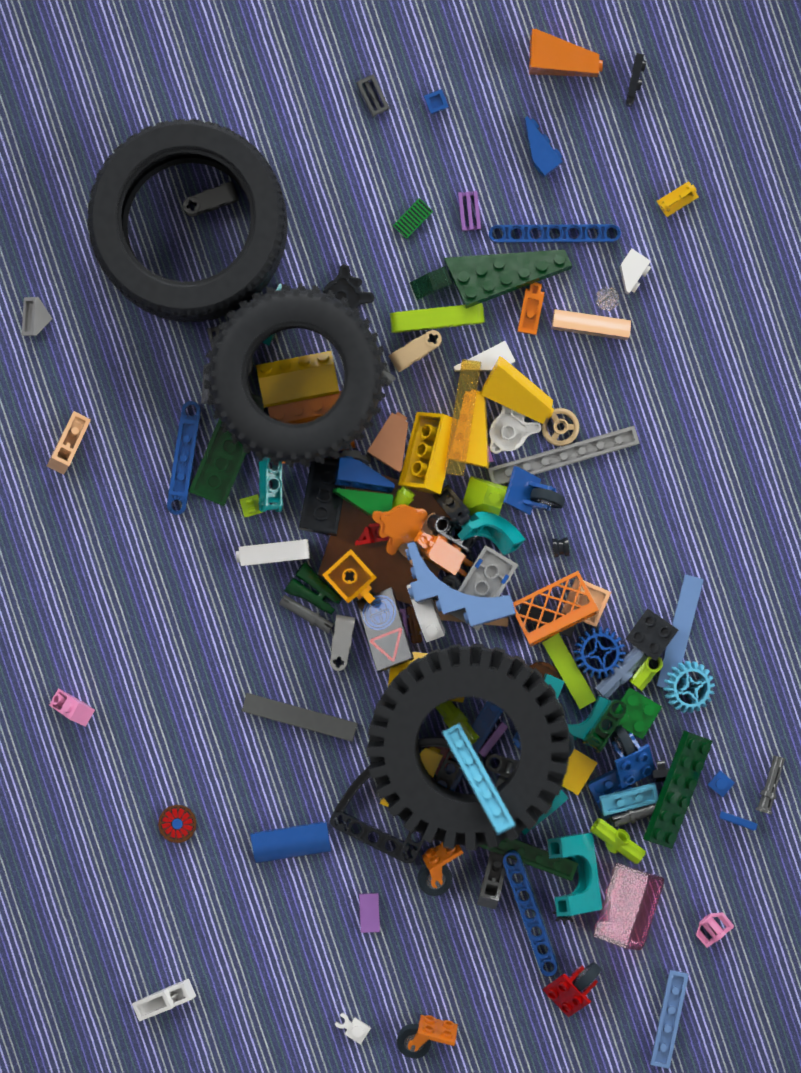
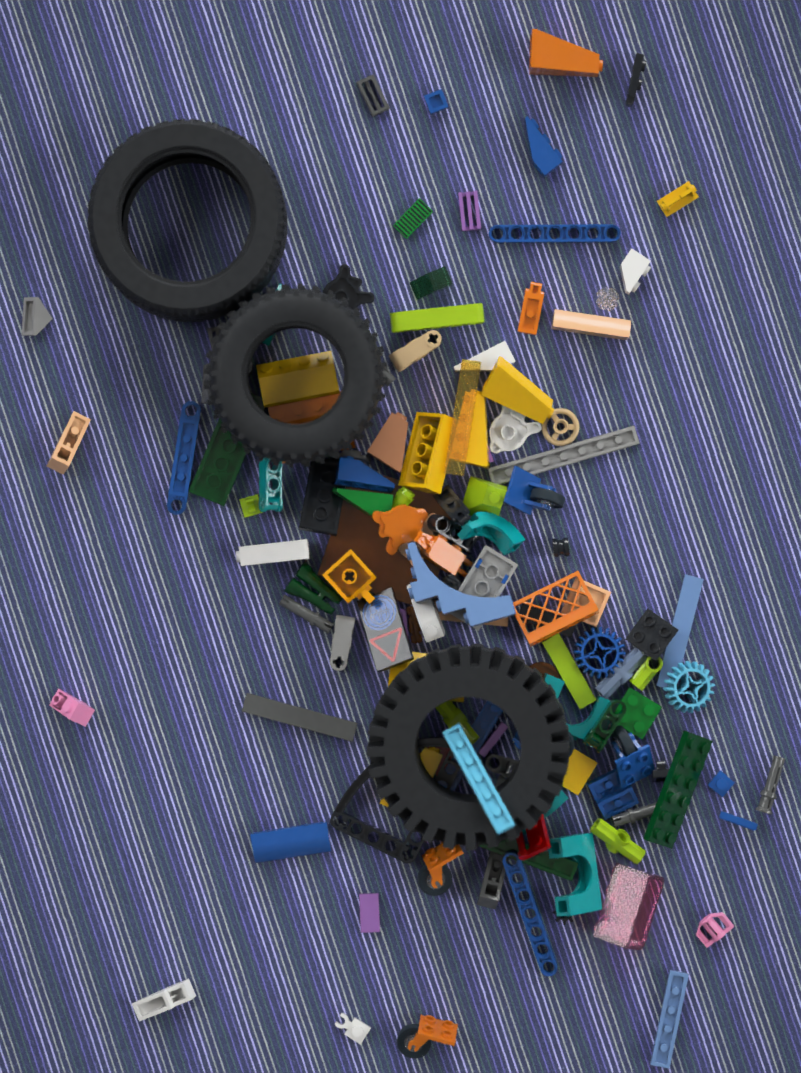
(177, 823): tile -> none
(211, 199): dark grey piece -> none
(370, 535): red slope -> none
(493, 275): dark green wing -> none
(537, 838): none -> red plate
(566, 990): red plate -> none
(628, 799): medium azure tile -> none

